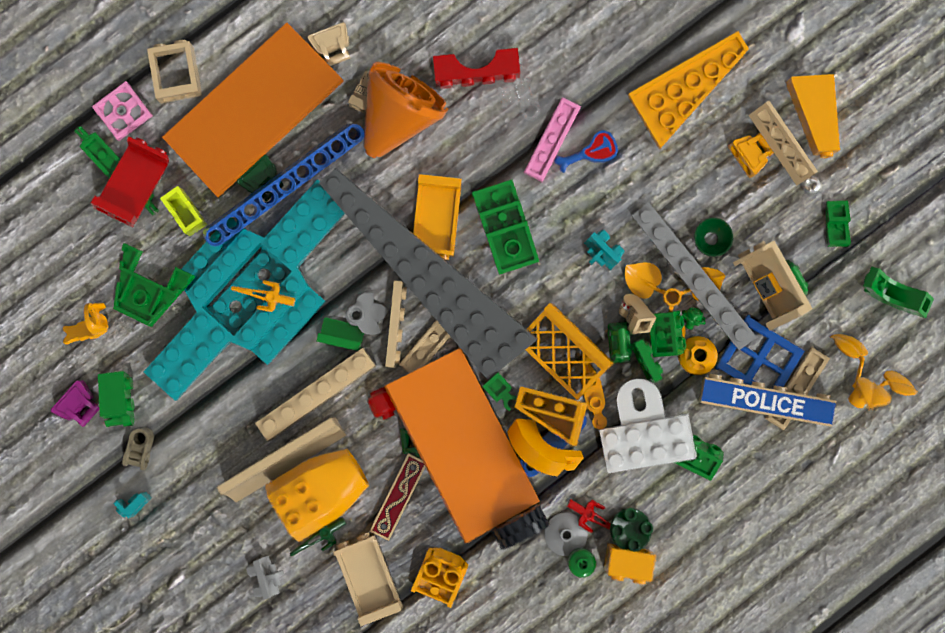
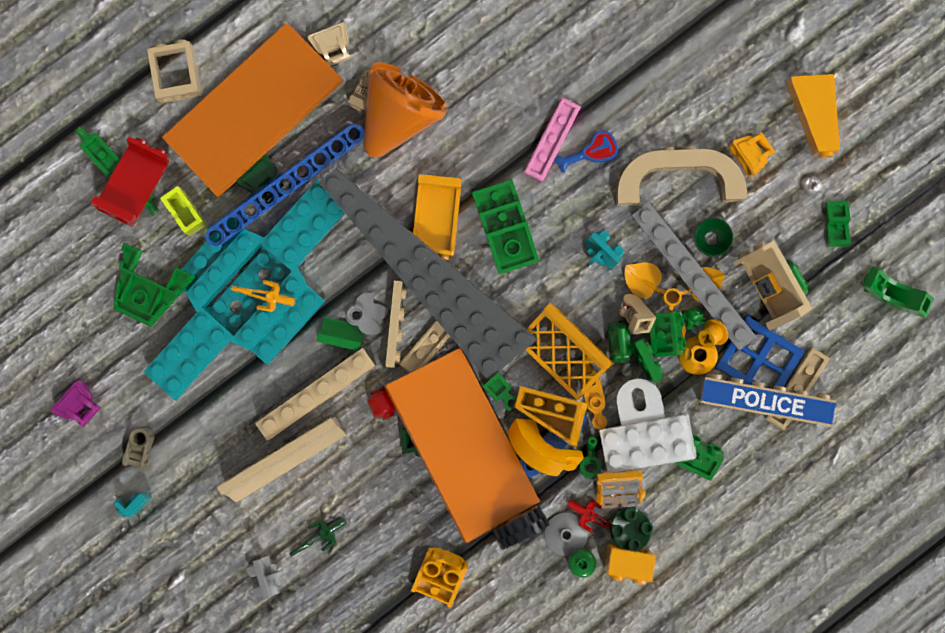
(90, 328): light orange hair -> none
(116, 399): green hinge -> none
(122, 111): bright pink piece -> none
(316, 492): light orange animal -> none
(368, 578): tan panel -> none
(398, 497): tile -> none
(450, 71): red arch -> none
(590, 459): none -> green plate
(620, 487): none -> piece
(677, 93): light orange wing -> none
(713, 333): none -> light orange piece
(721, 166): none -> tan arch
(783, 143): tan fence -> none
(865, 390): light orange plant -> none

